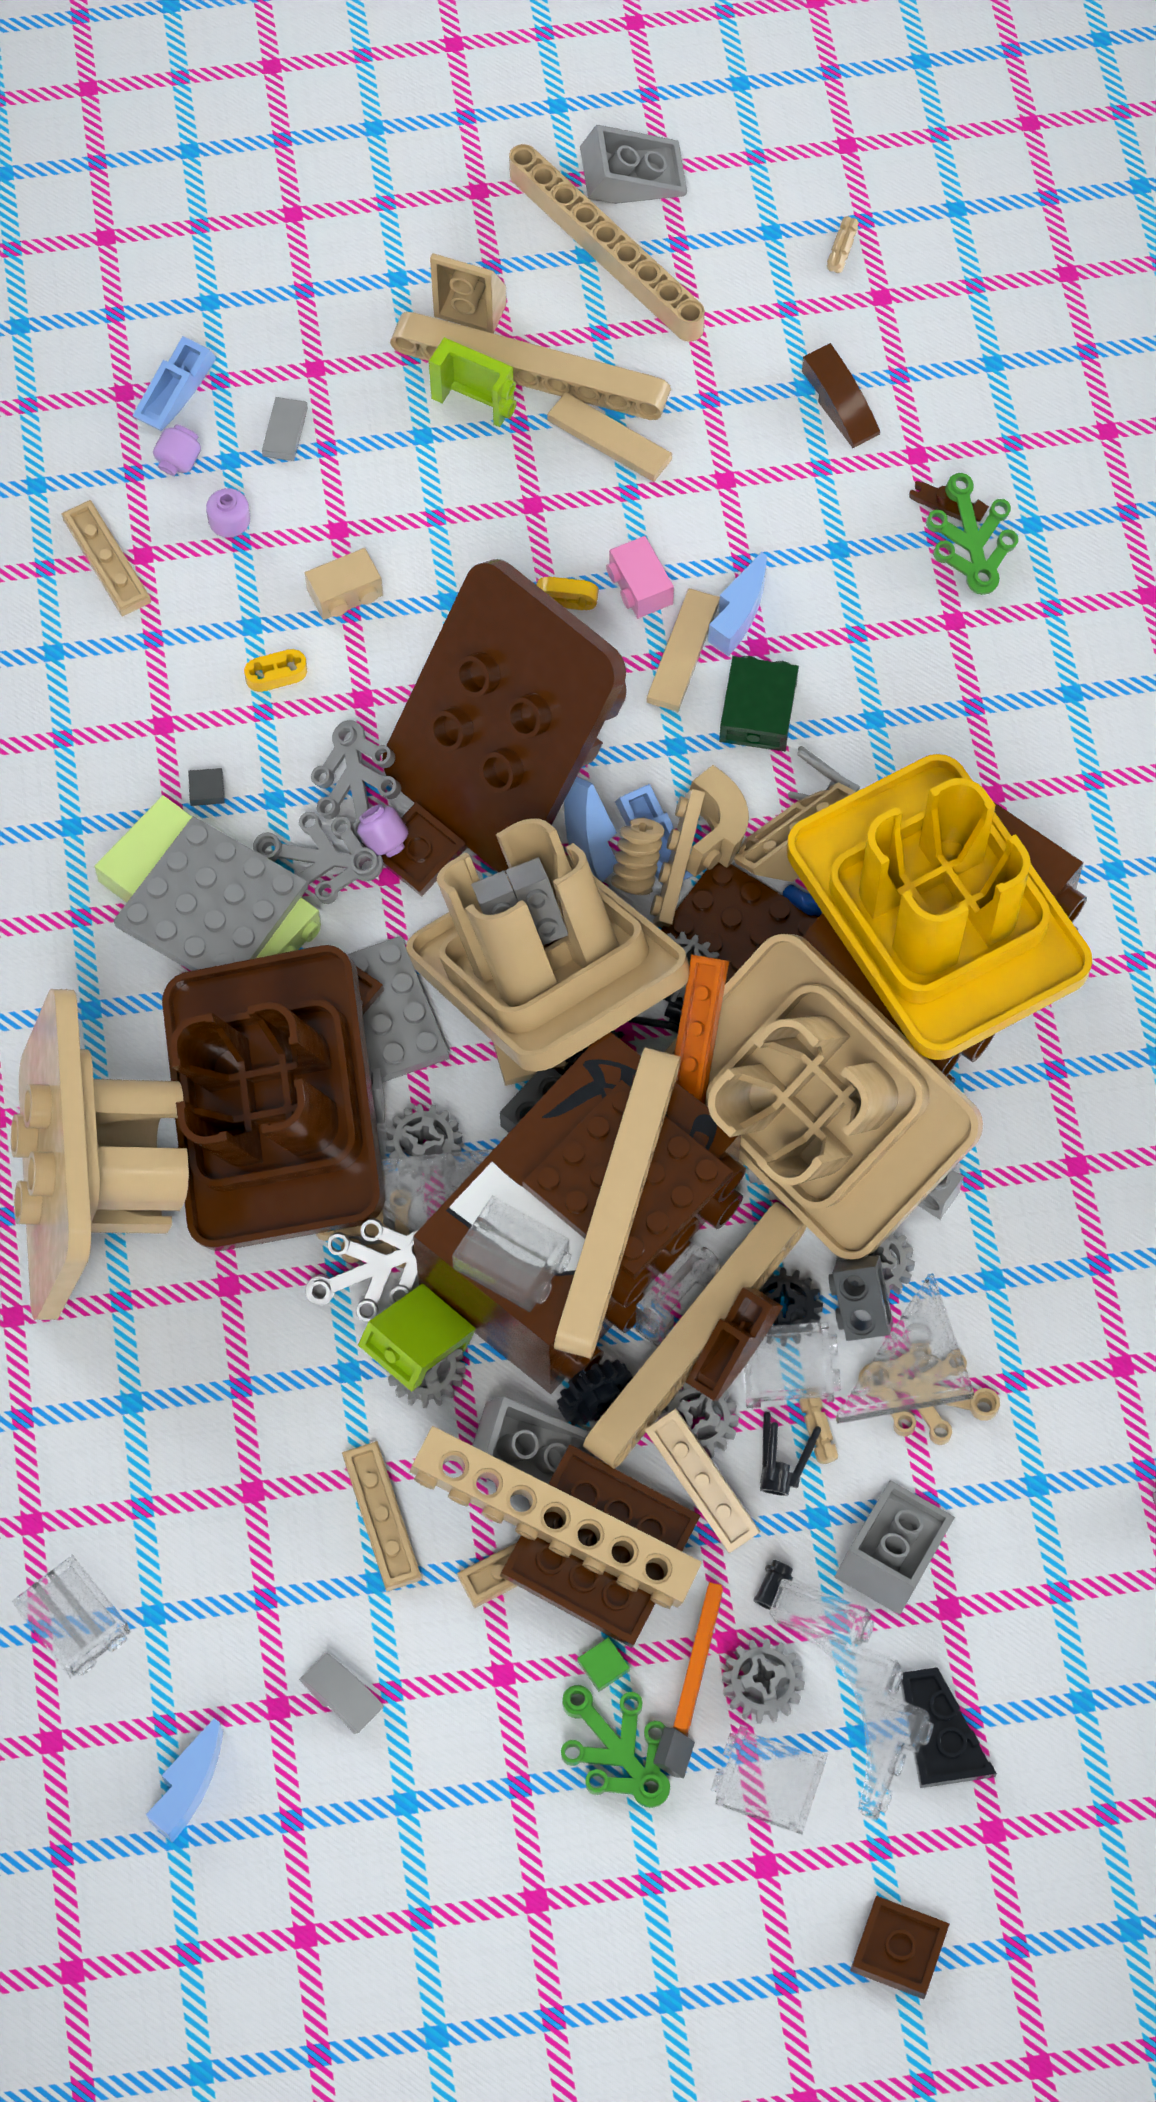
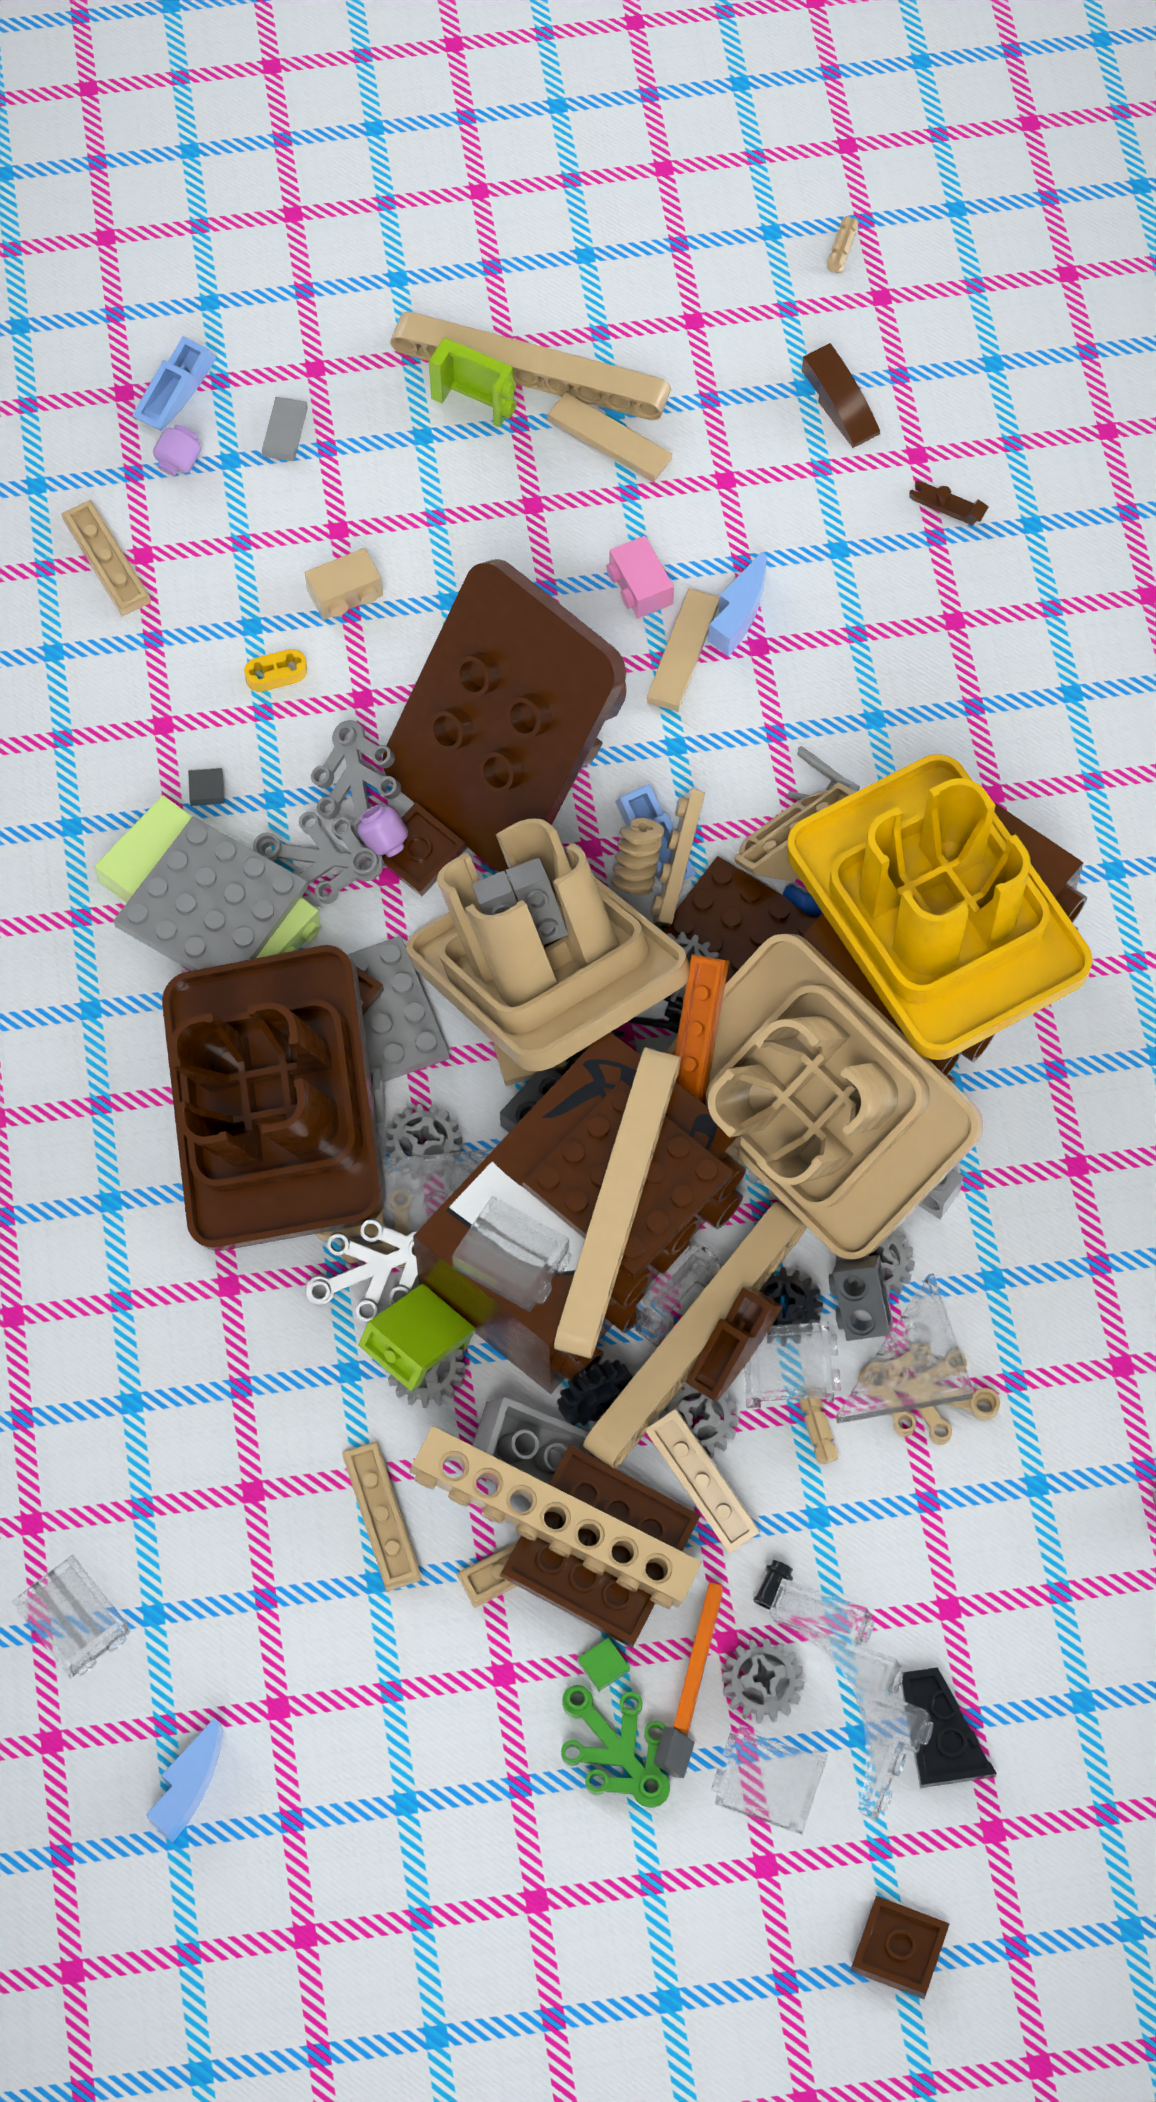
(86, 1155): tan piece -> none
(228, 512): lavender head -> none
(342, 1692): light grey slope -> none
(466, 293): tan slope -> none
(570, 592): yellow beam -> none
(590, 827): light blue slope -> none
(606, 243): tan beam -> none
(631, 166): light grey slope -> none
(727, 816): tan arch -> none
(758, 703): dark green panel -> none
(776, 1475): black plant -> none
(894, 1547): light grey slope -> none
(971, 538): bright green plant -> none

